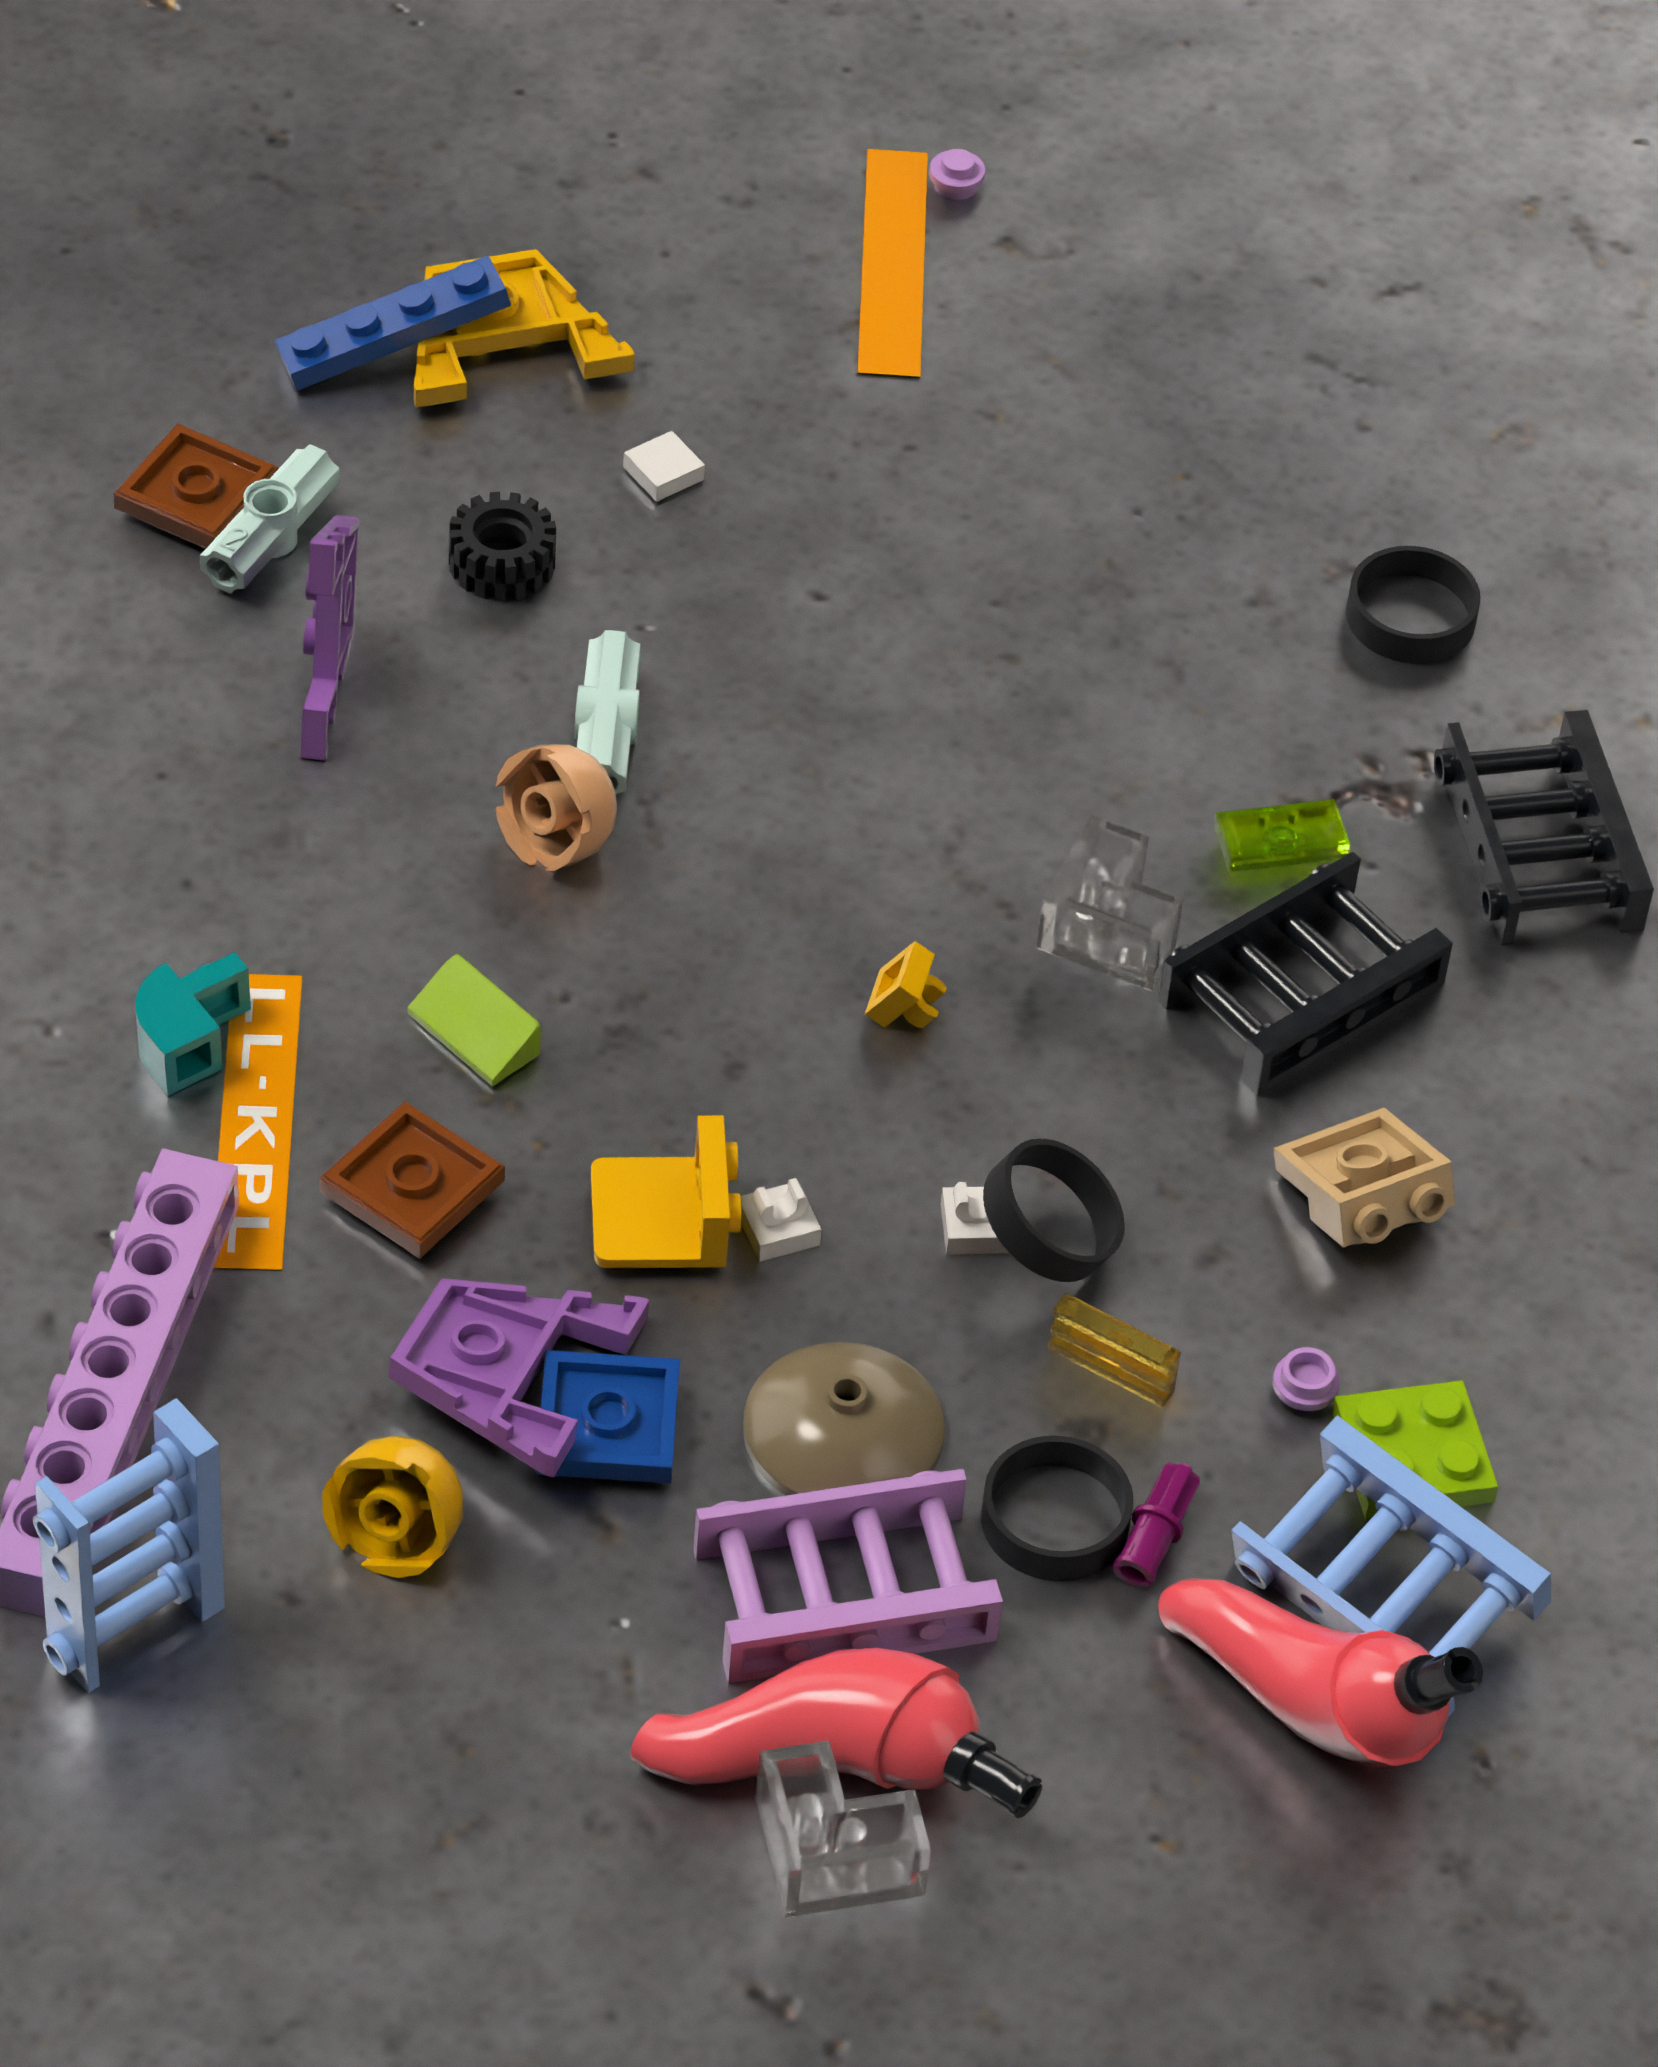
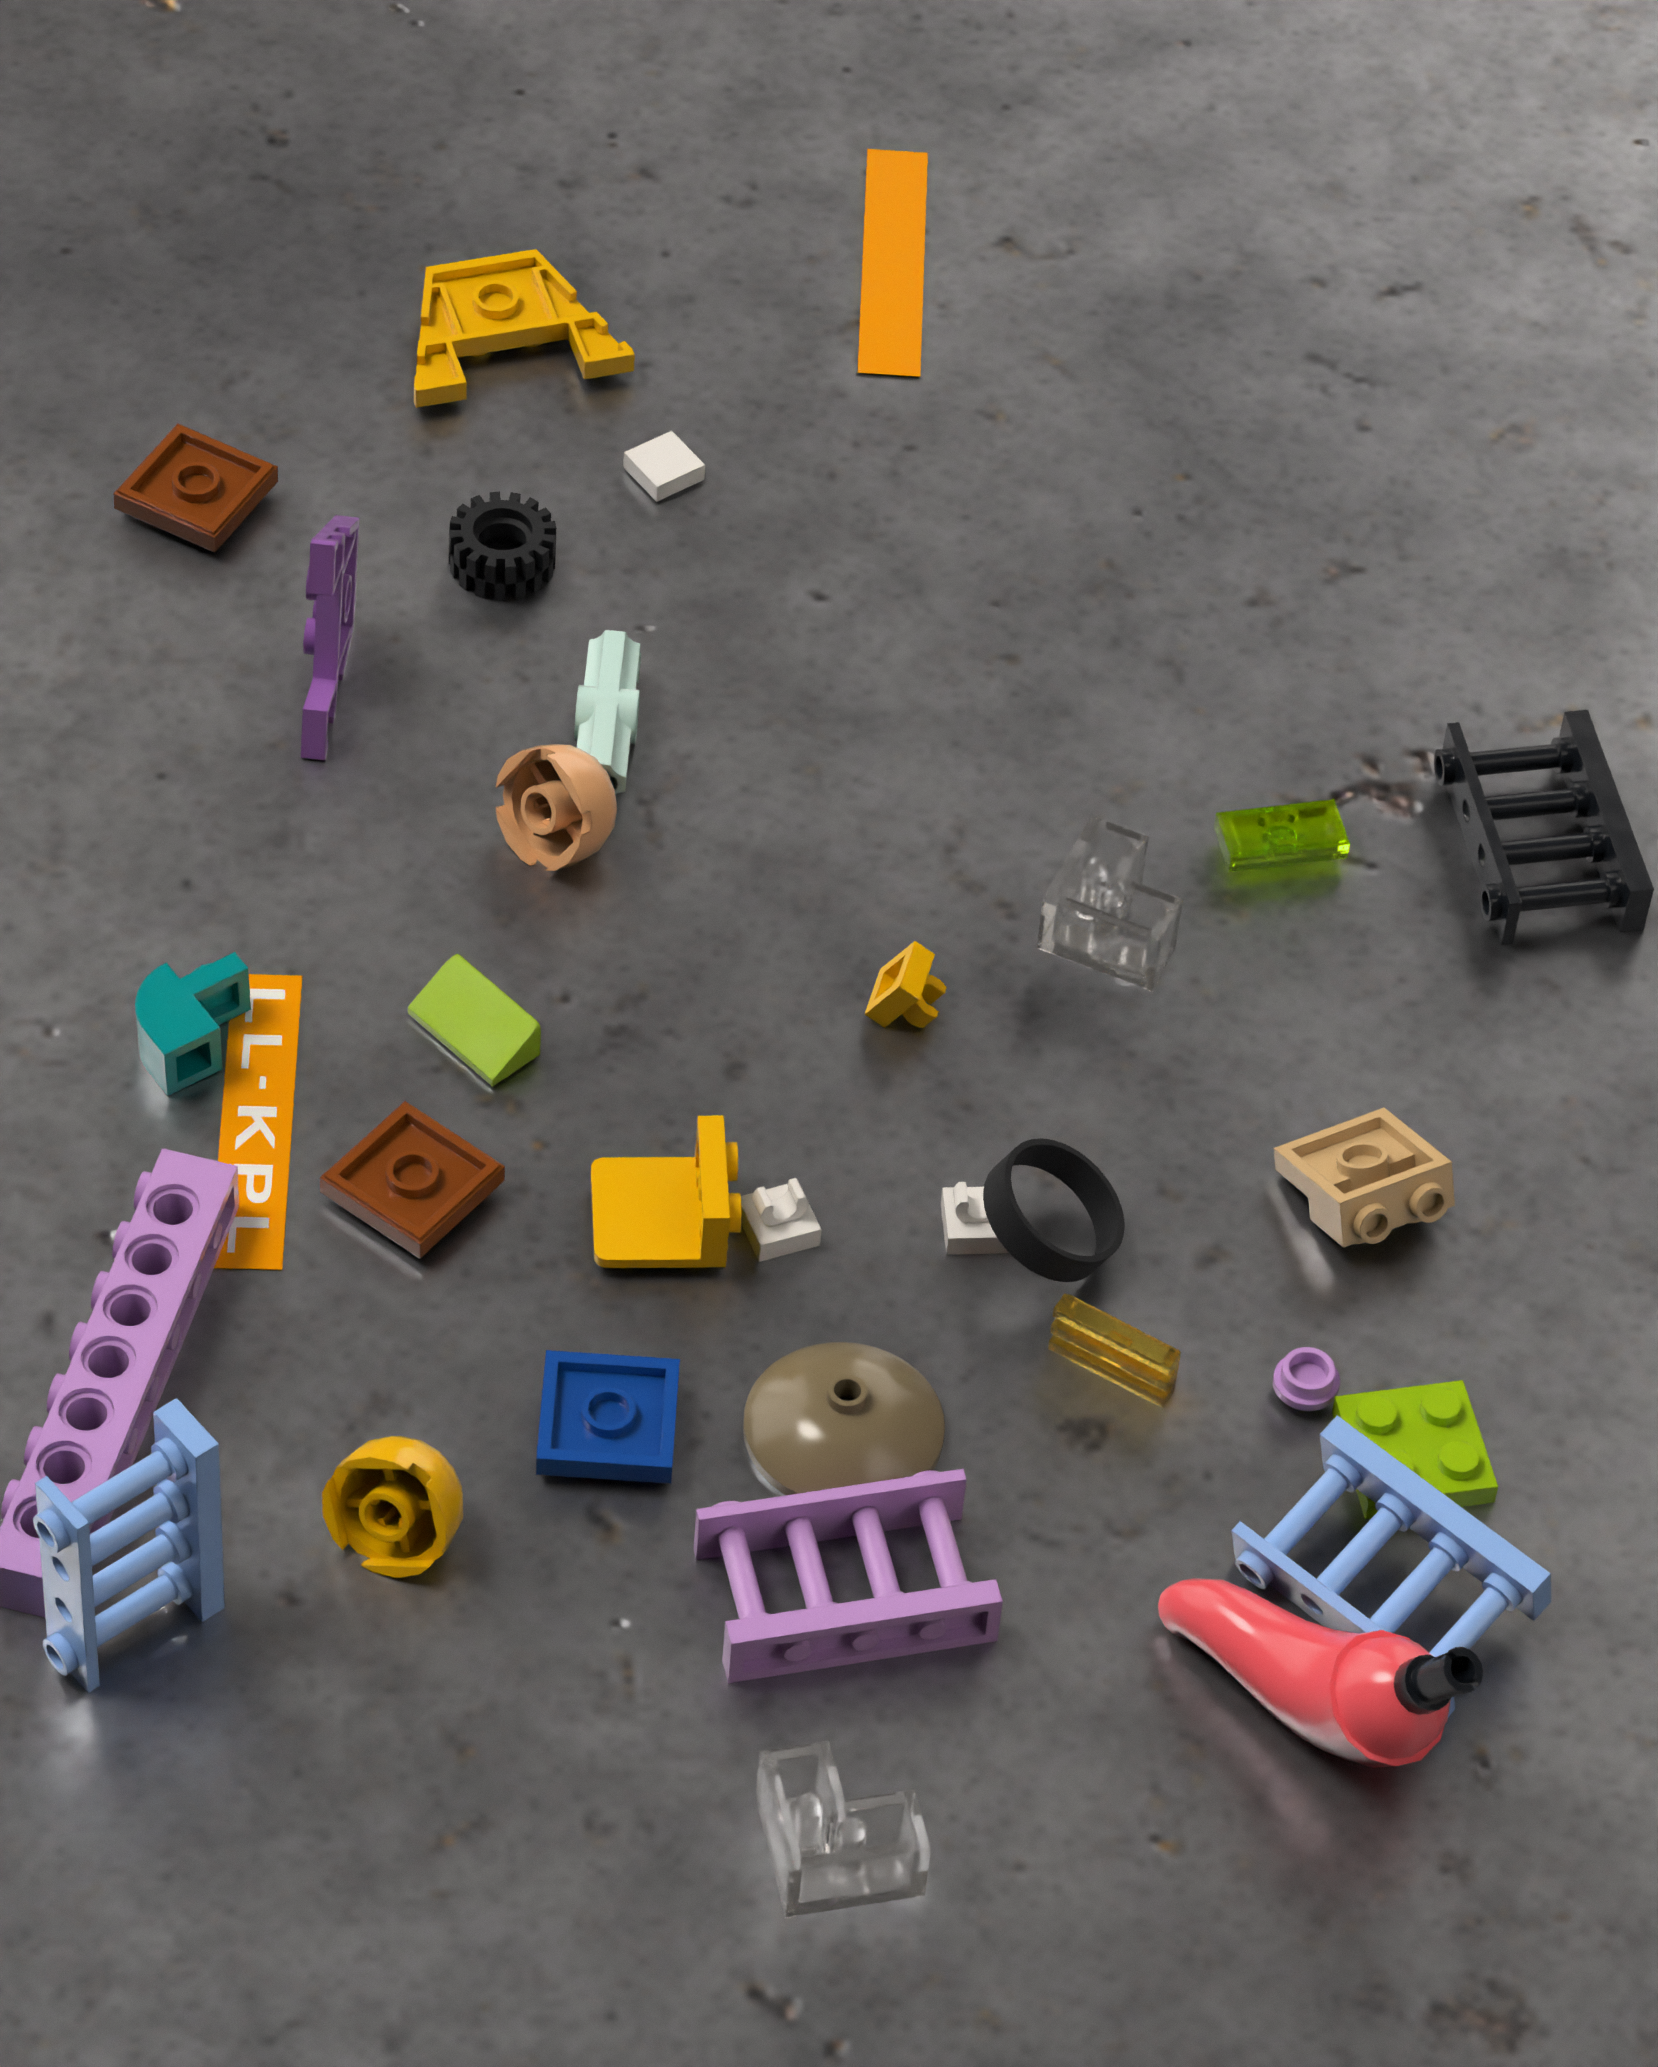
(270, 519): light aqua piece -> none
(392, 322): blue plate -> none
(483, 1346): medium lavender wing -> none
(880, 1708): coral animal -> none
(956, 173): lavender plate -> none
(1067, 1453): black tyre -> none
(1157, 1525): magenta axle -> none
(1316, 1021): black fence -> none
(1408, 646): black tyre -> none

